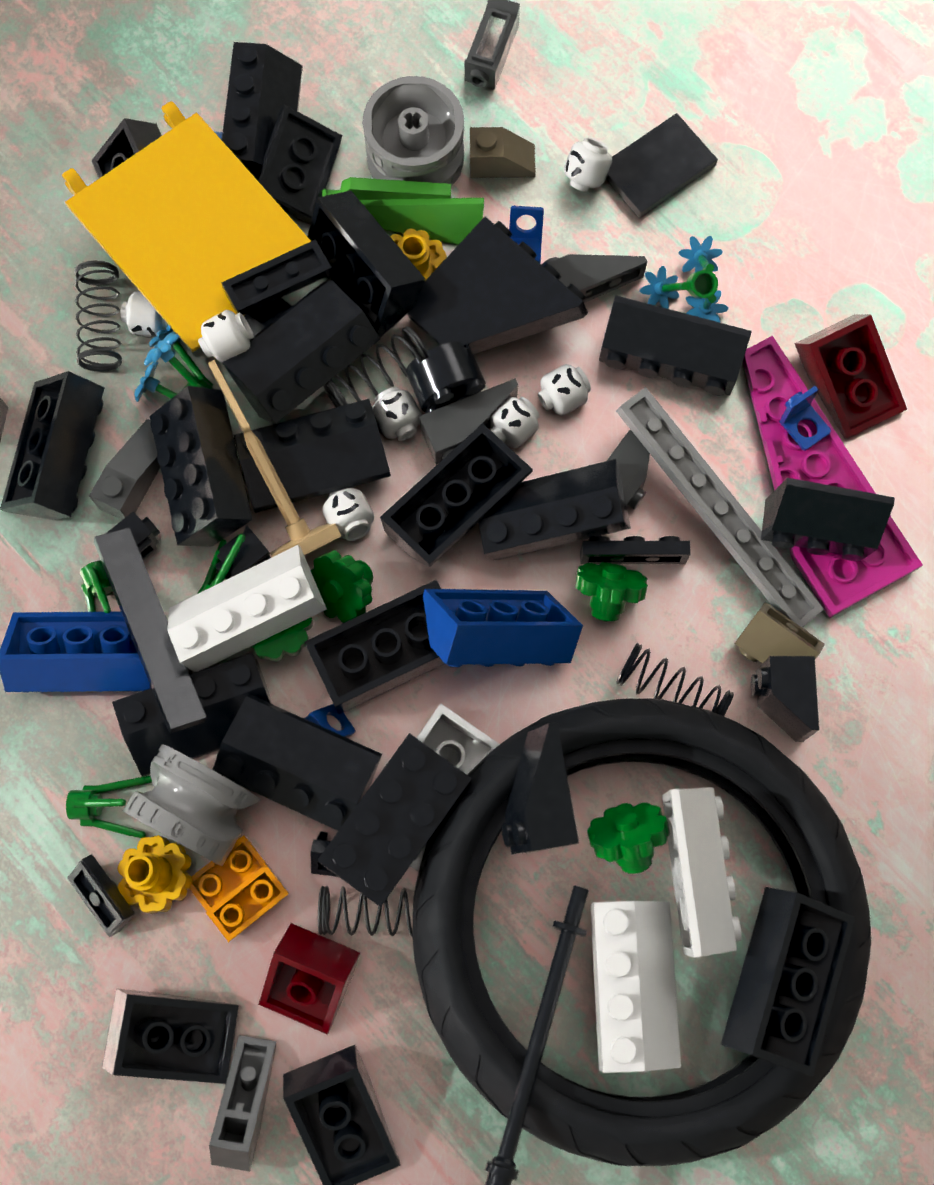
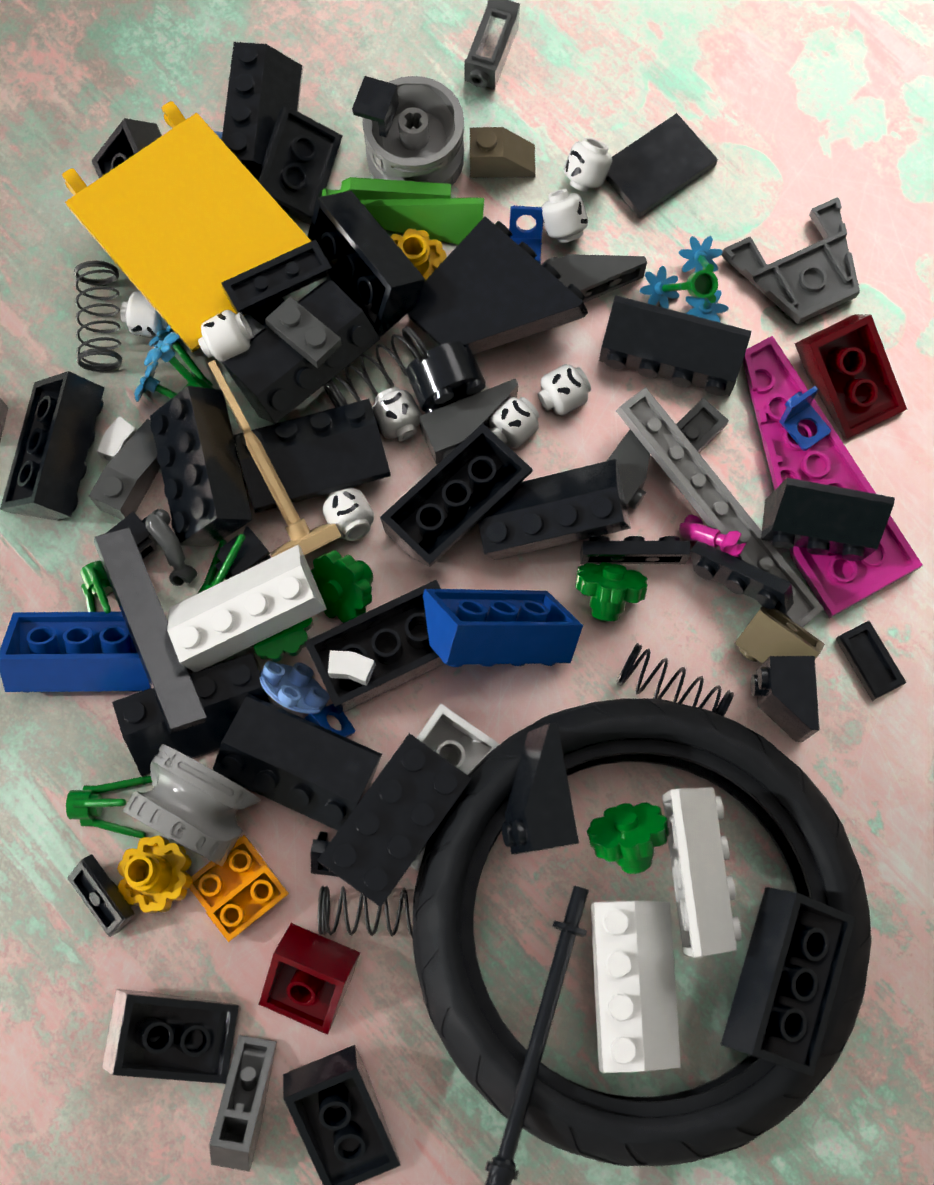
(115, 438): none -> white piece
(158, 527): none -> dark grey arm
(293, 687): none -> light blue dish
(303, 332): none -> dark grey plate
(350, 666): none -> white piece
(377, 102): none -> black panel
(564, 216): none -> white head
(694, 530): none -> dark pink arm
(702, 424): none -> dark grey plate
(742, 577): none -> black plate
(808, 279): none -> dark grey wing
(870, 660): none -> black tile

